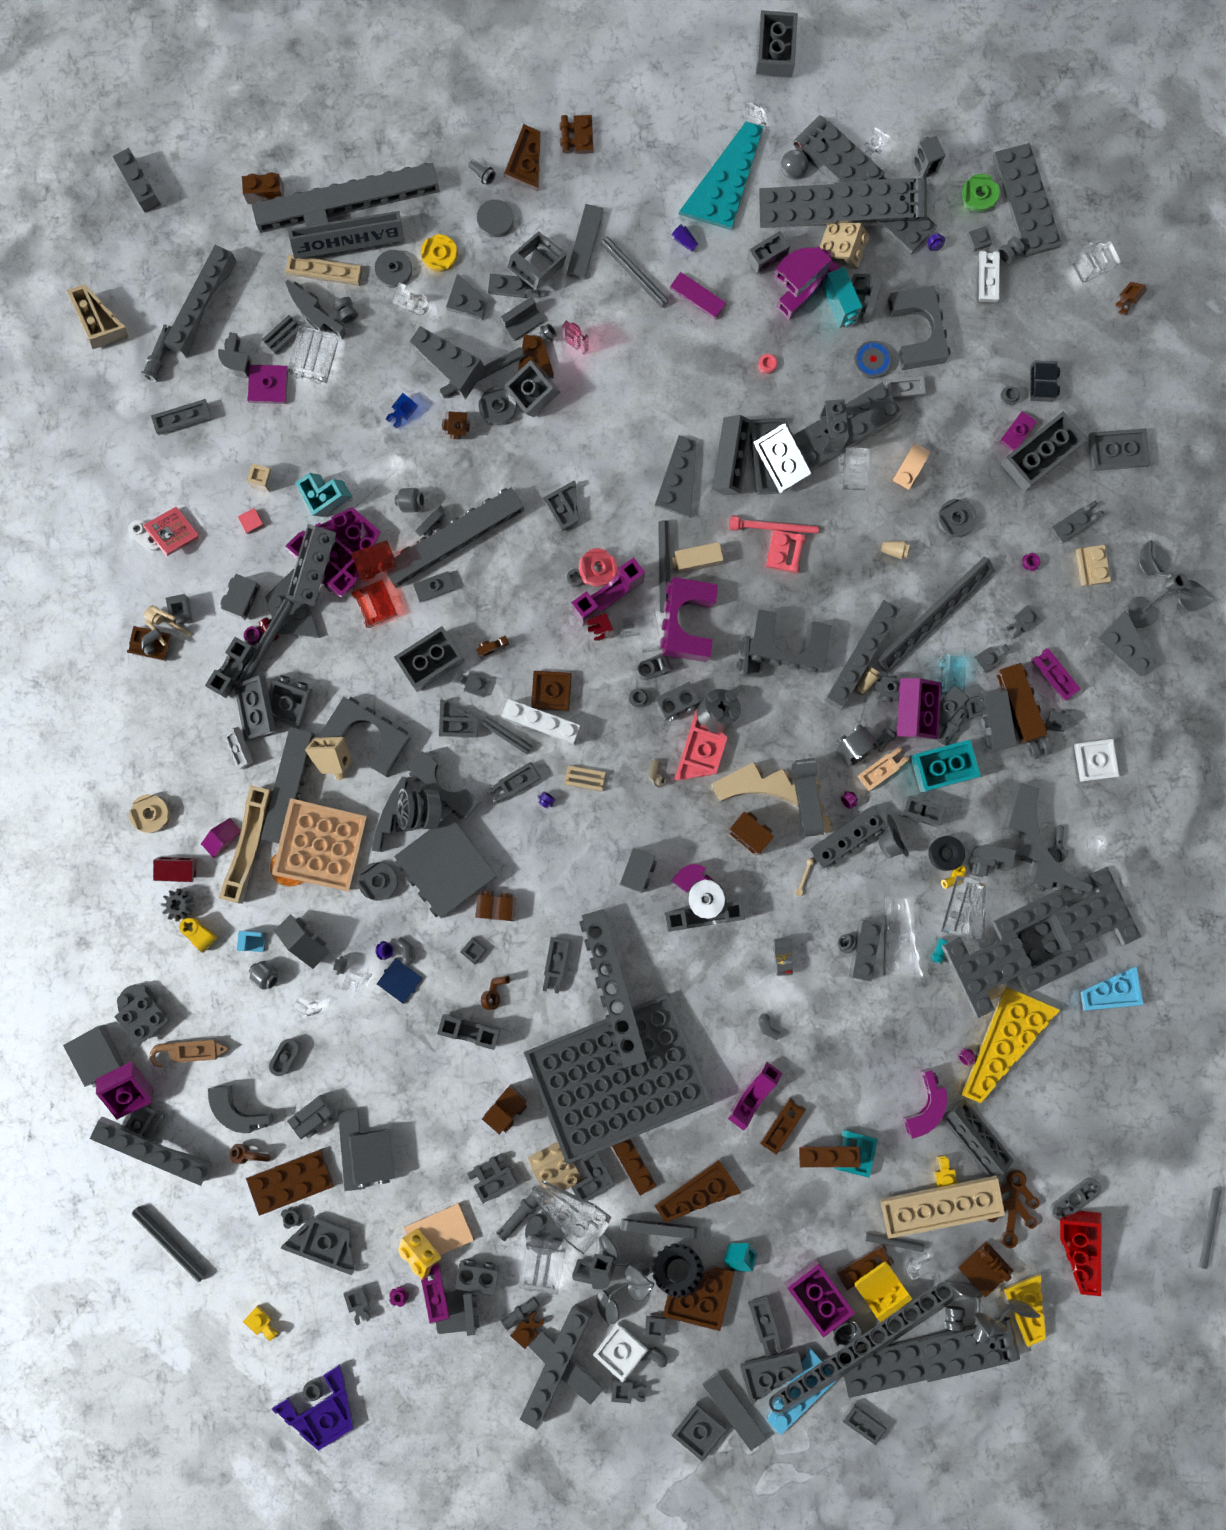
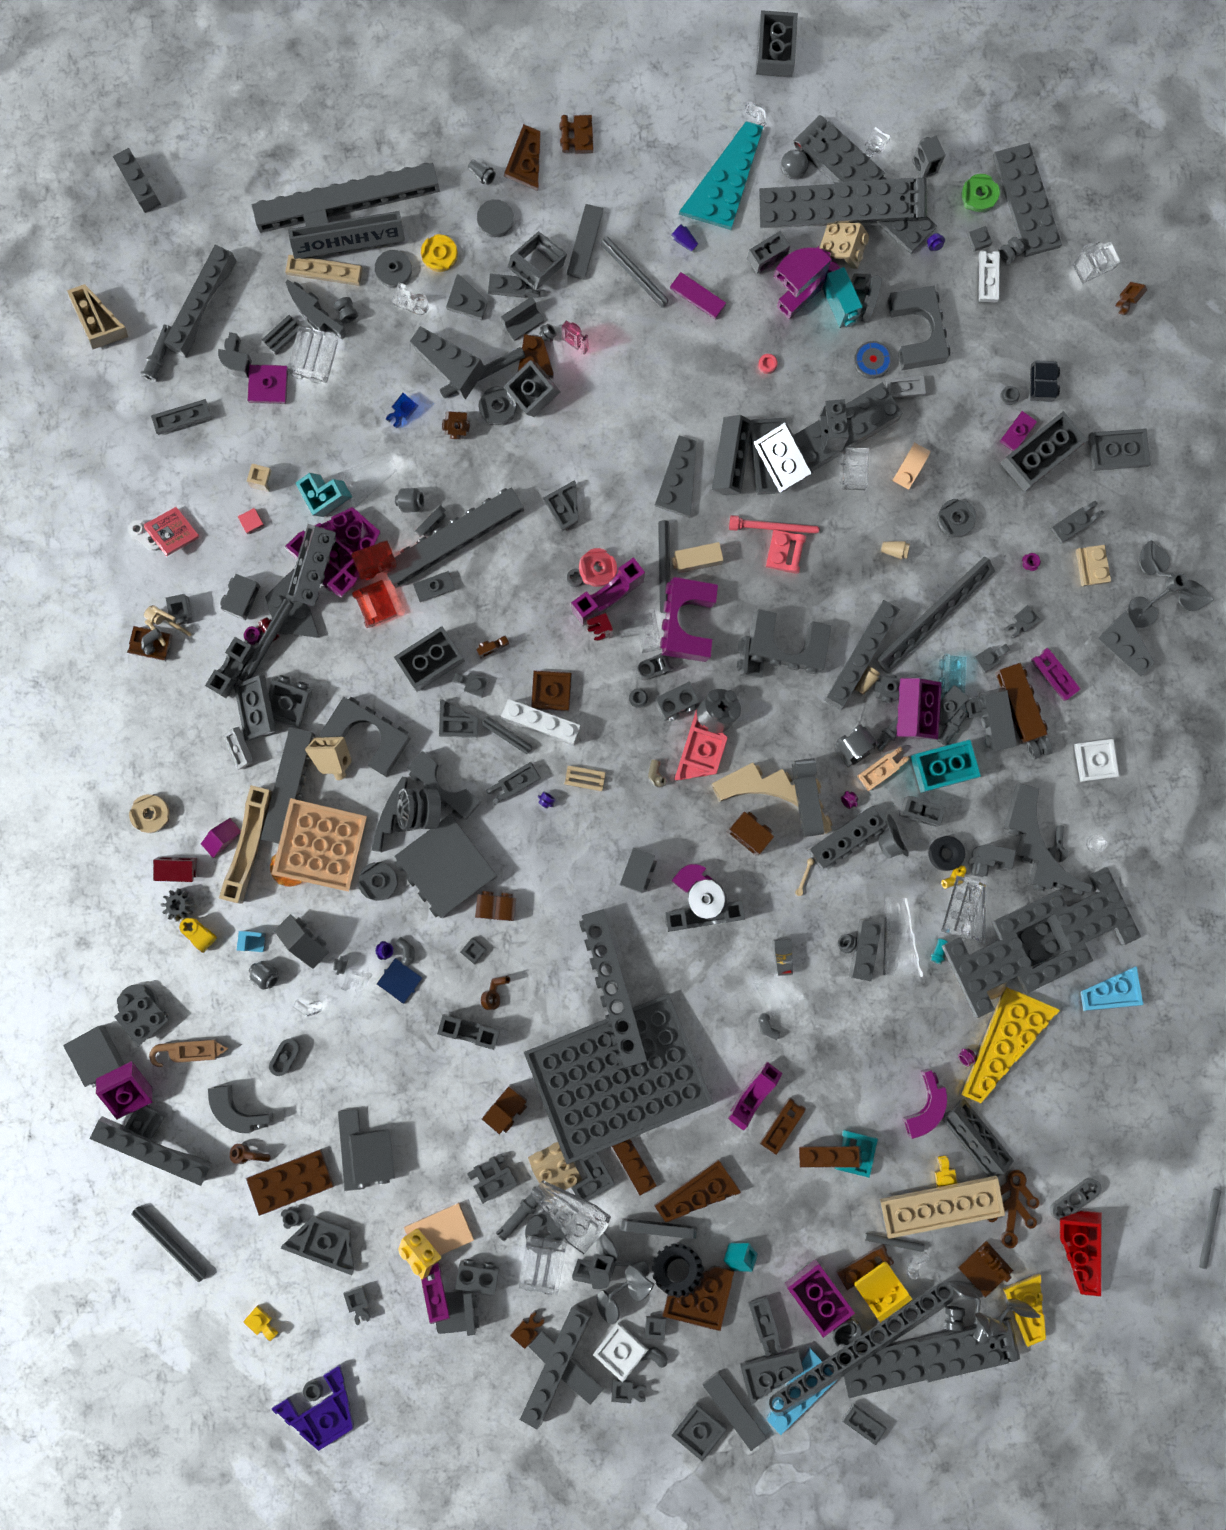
(262, 187): reddish brown brick -> none
(310, 1117): dark grey brick -> none
(403, 1296): magenta plate -> none
(520, 1313): dark grey pin -> none
(556, 962): dark grey hinge -> none
(1057, 721): dark grey tile -> none

